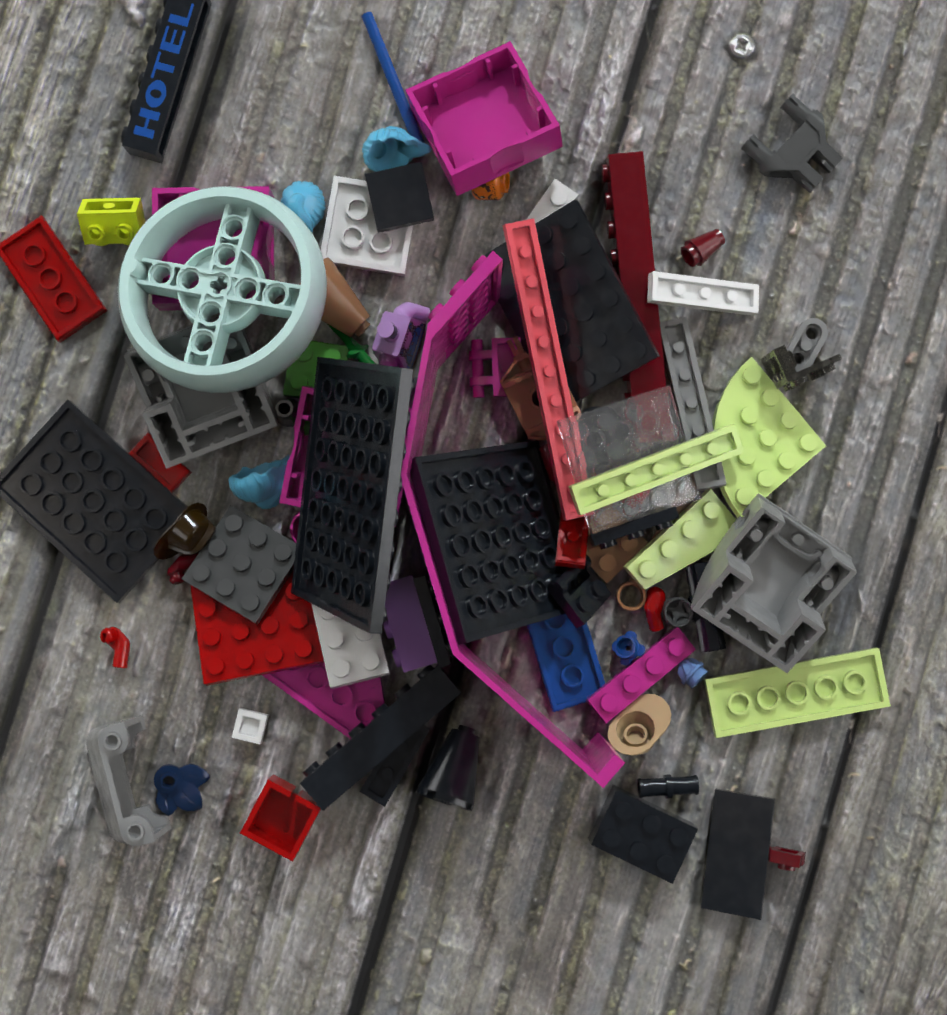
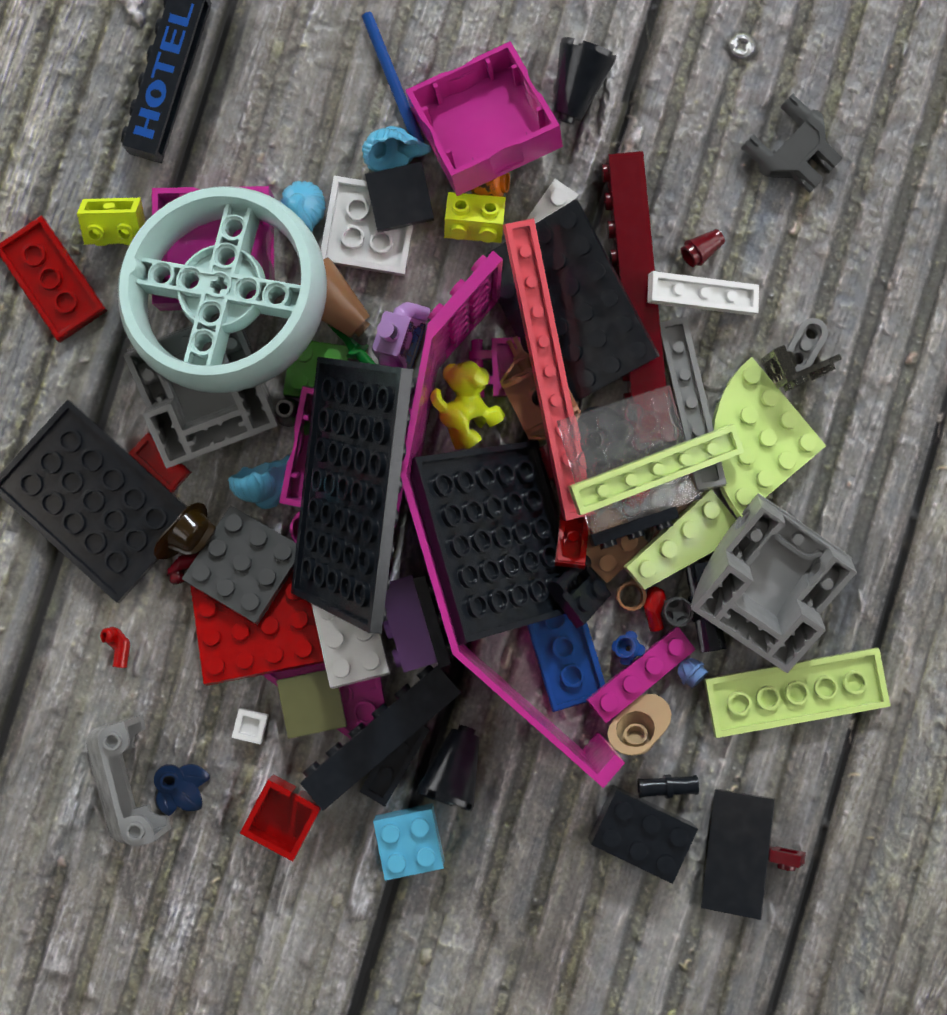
(310, 704): none -> olive tile
(408, 841): none -> medium azure brick
(467, 382): none -> neon yellow animal
(475, 219): none -> neon yellow brick
(579, 77): none -> black cone

